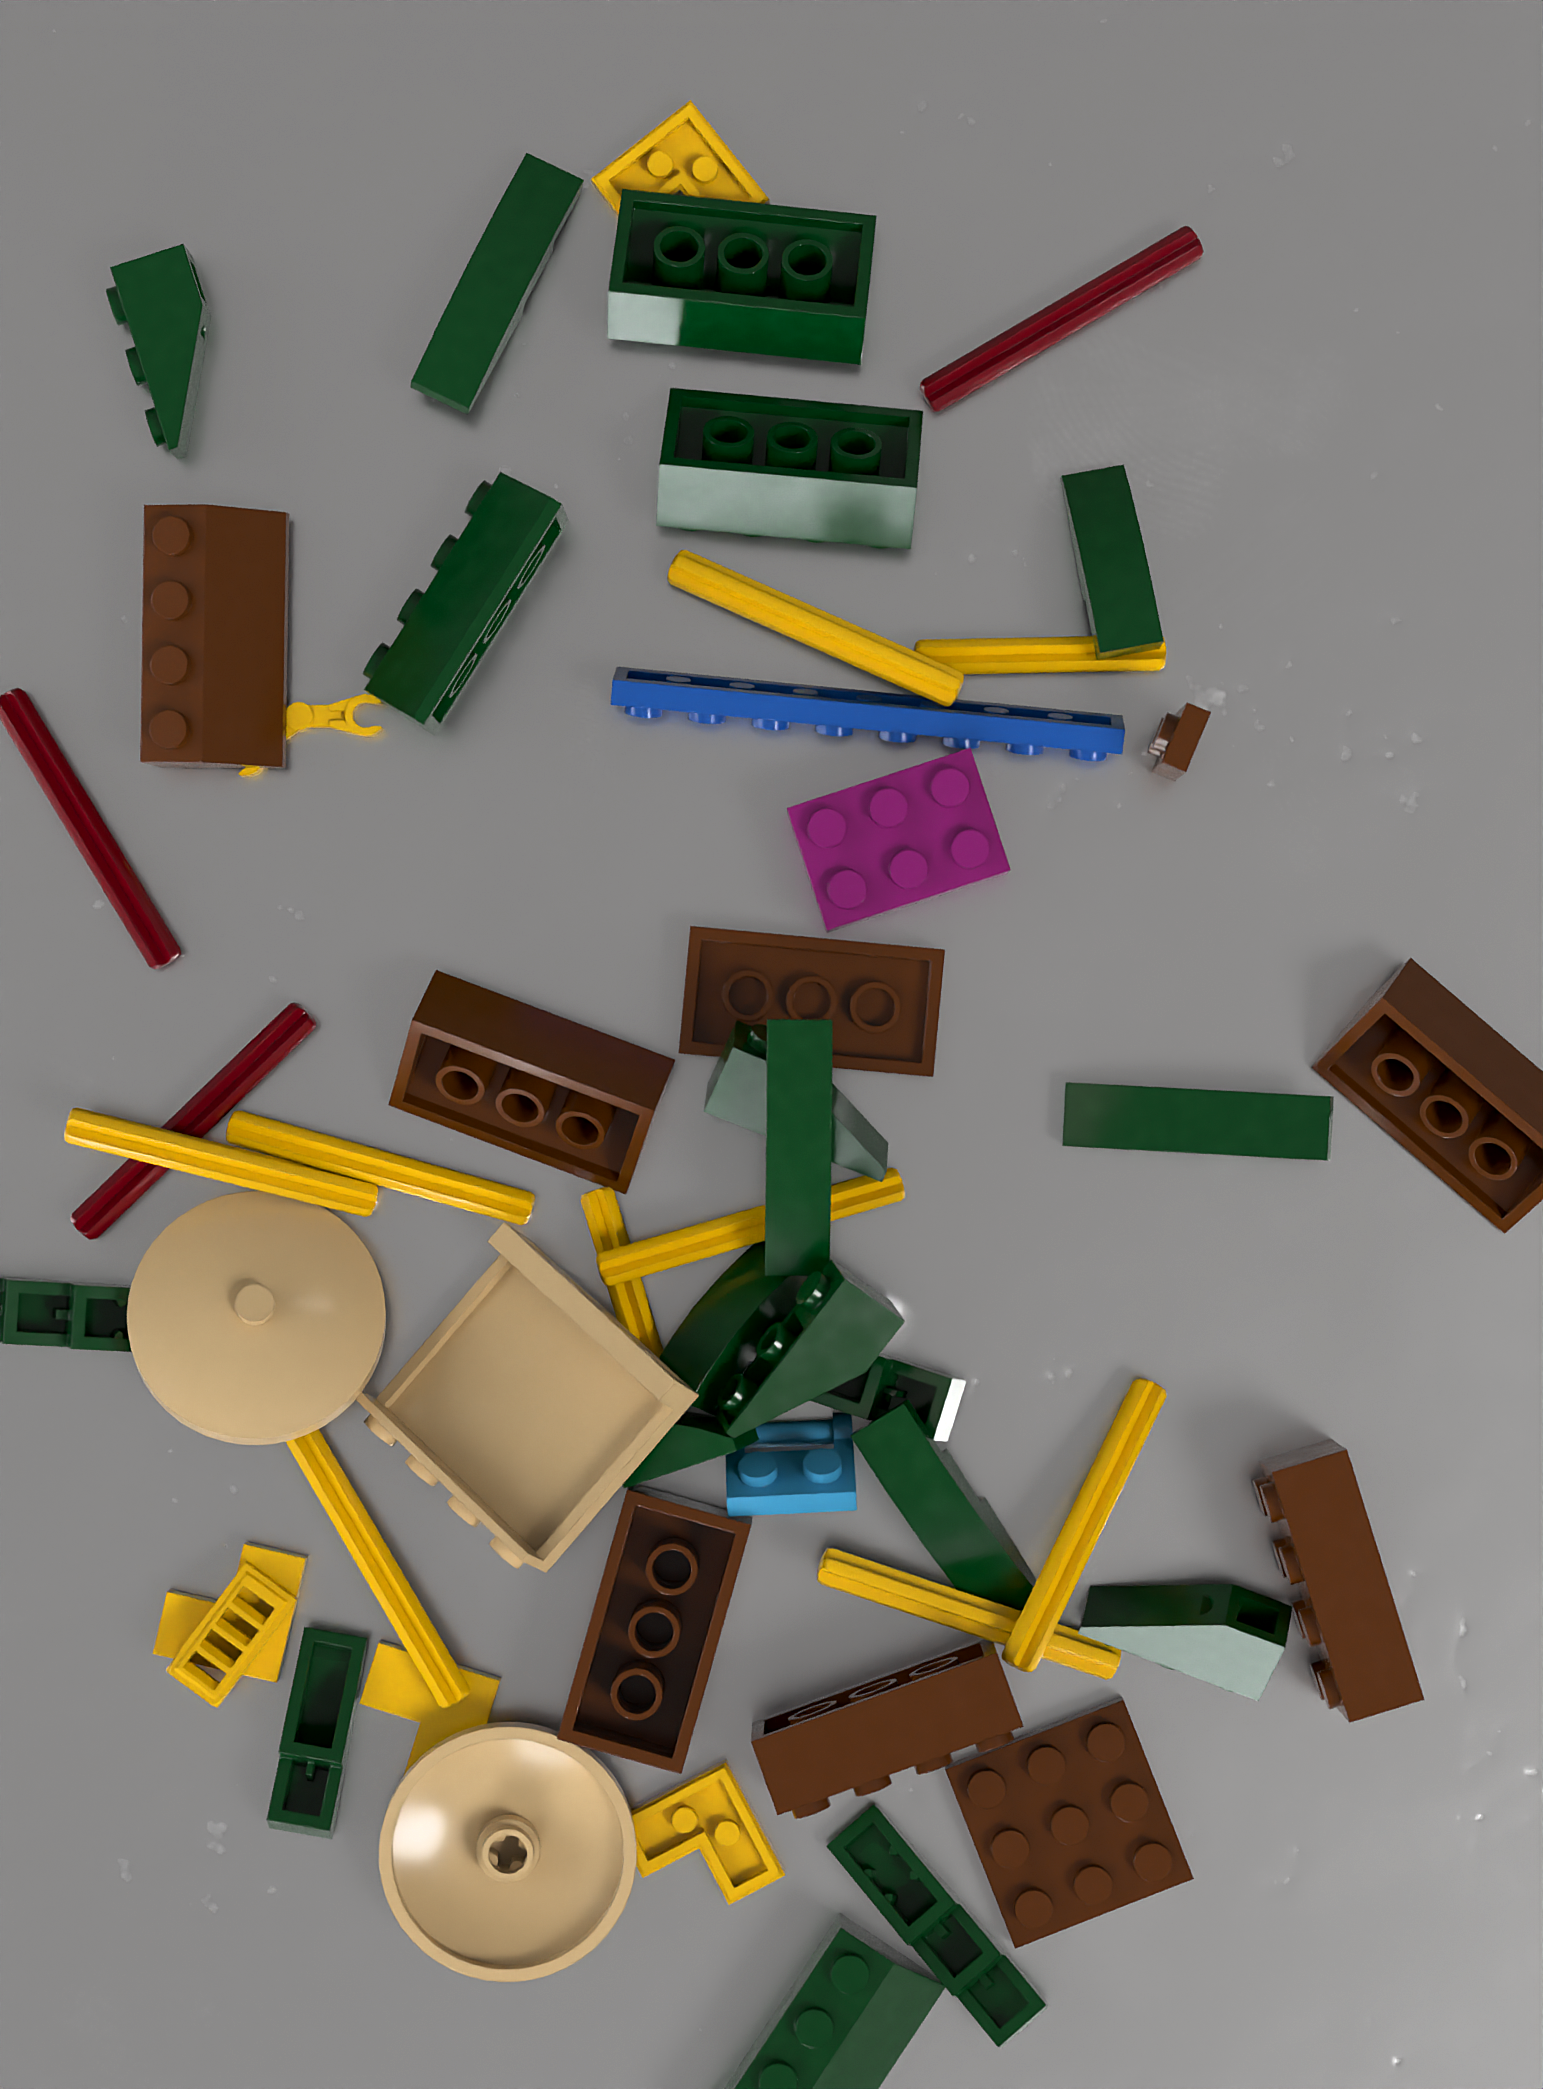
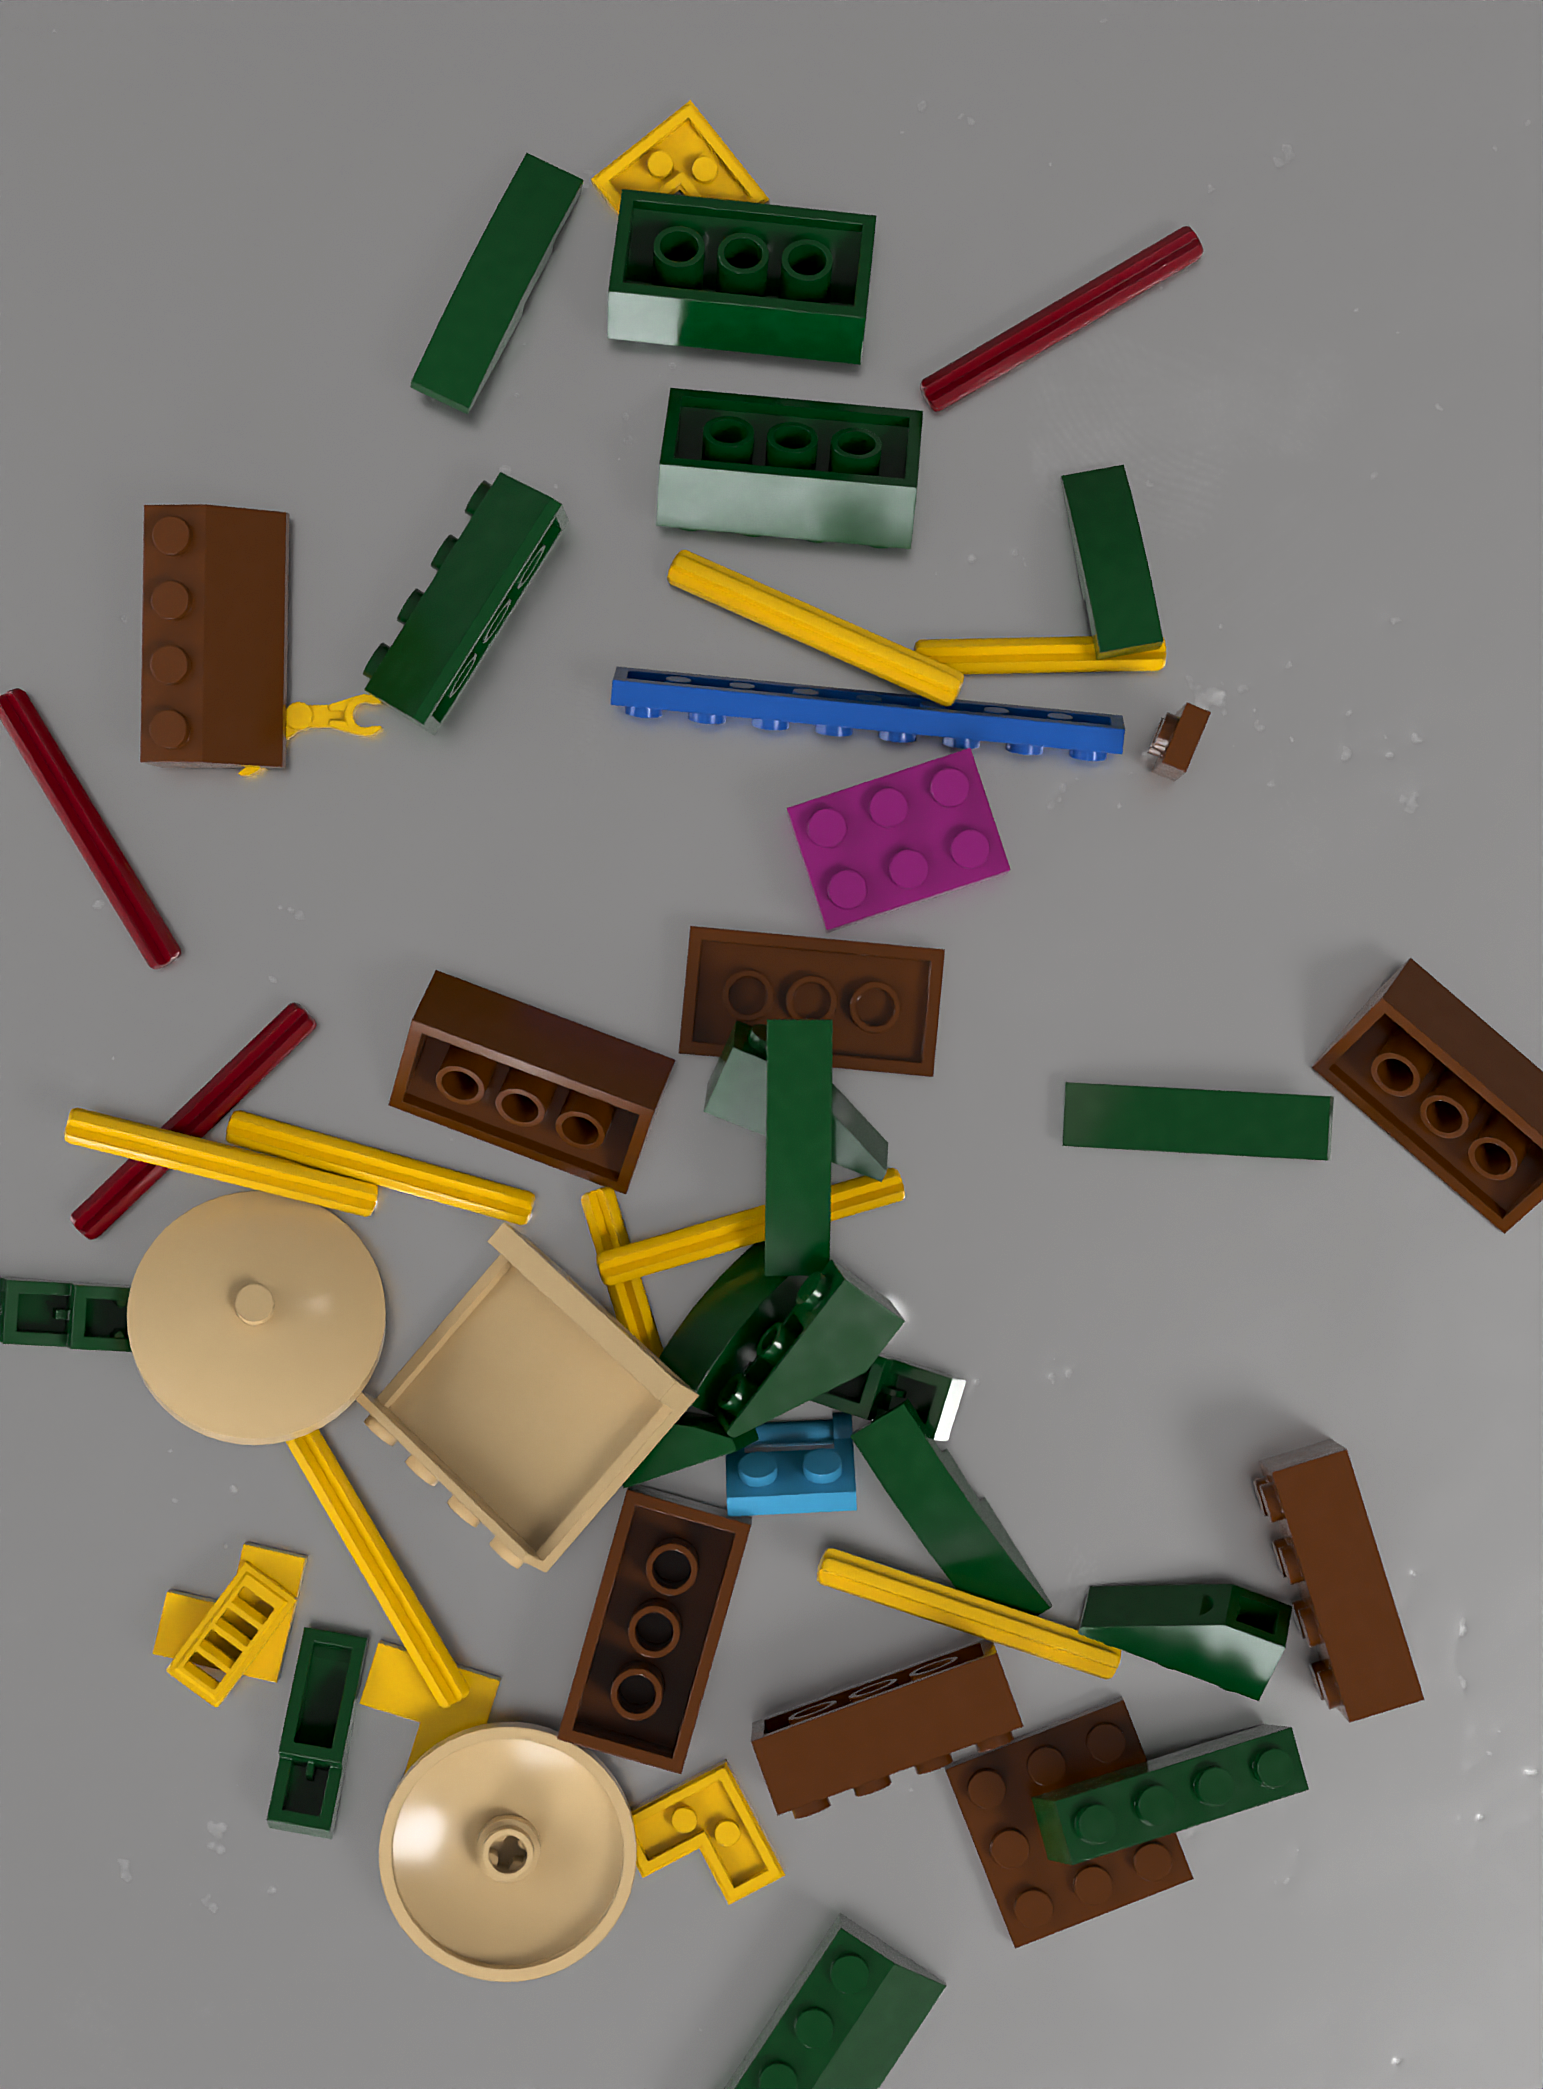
(170, 330): dark green slope -> none
(937, 1926): dark green slope -> none
(1084, 1525): yellow axle -> none
(1169, 1793): none -> dark green brick

